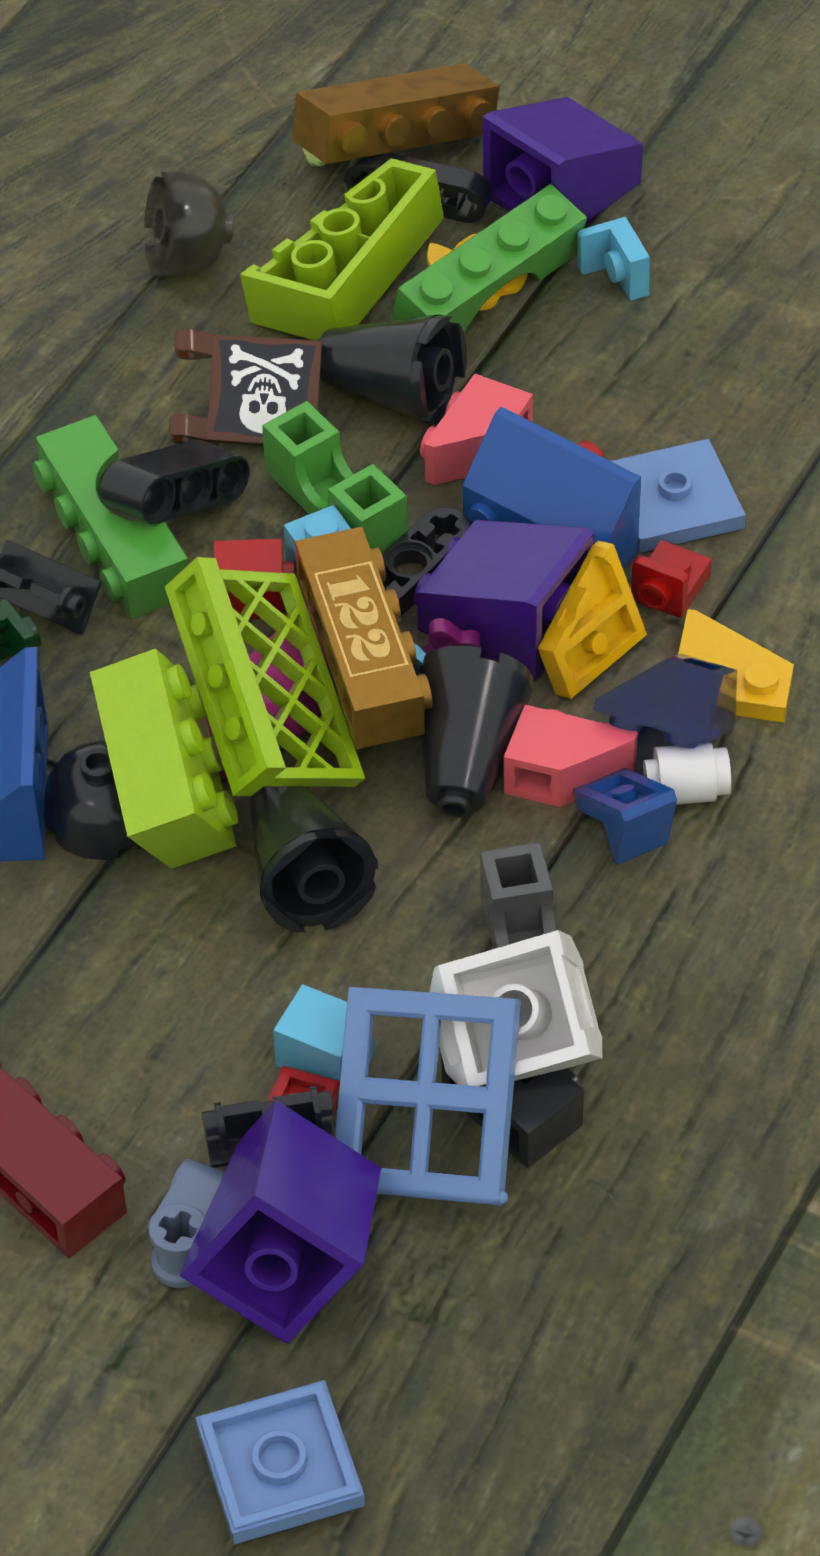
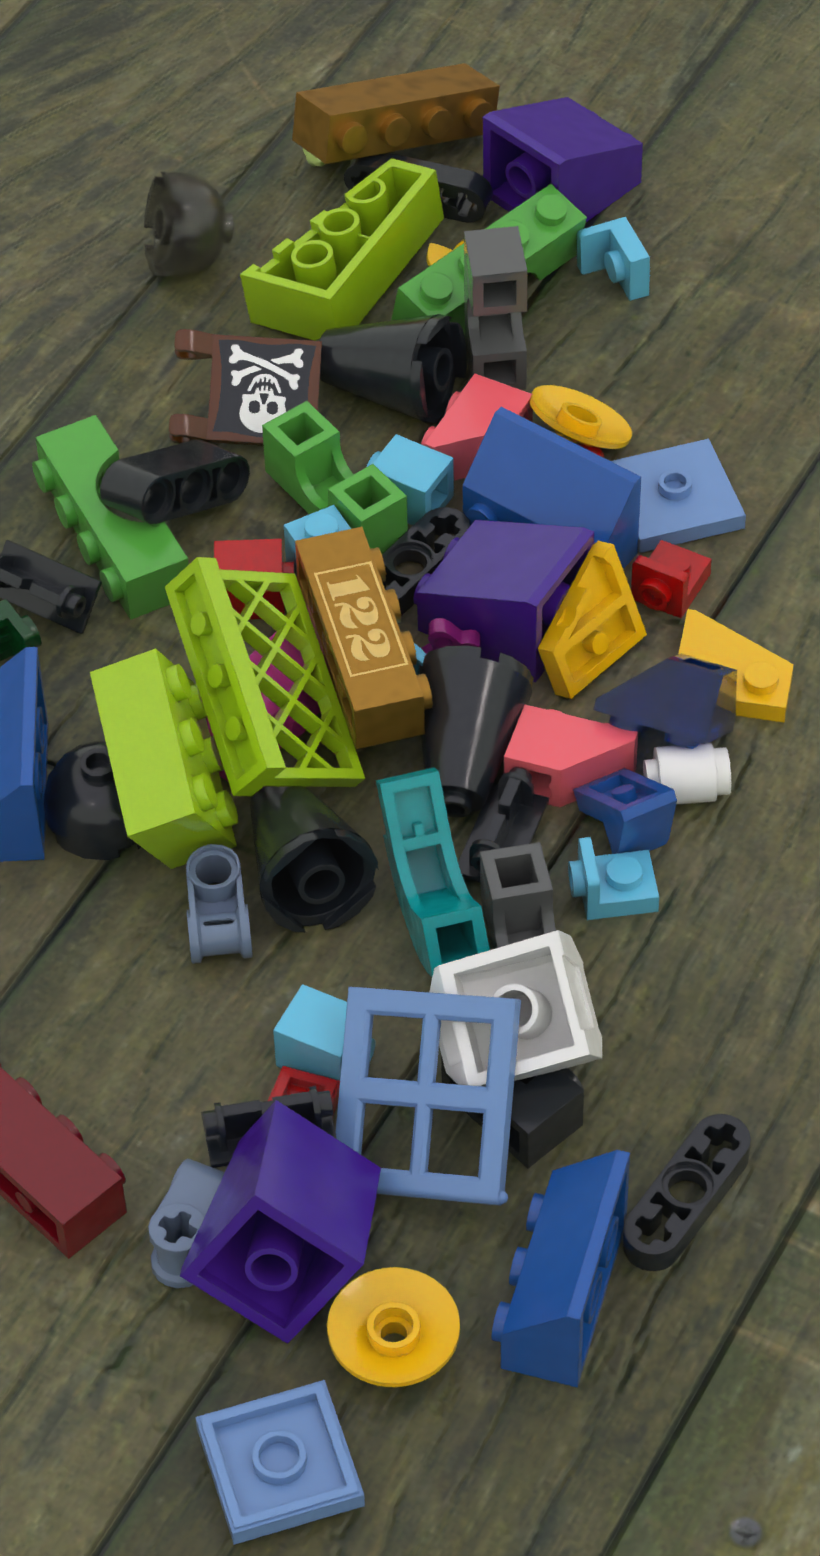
(216, 912): none -> sand blue piece
(386, 1304): none -> yellow dish
(419, 473): none -> medium azure brick
(425, 870): none -> teal arch
(493, 305): none -> dark grey arch
(505, 819): none -> black hinge
(564, 1269): none -> blue slope
(580, 417): none -> yellow dish
(613, 882): none -> medium azure bracket
(686, 1218): none -> black beam

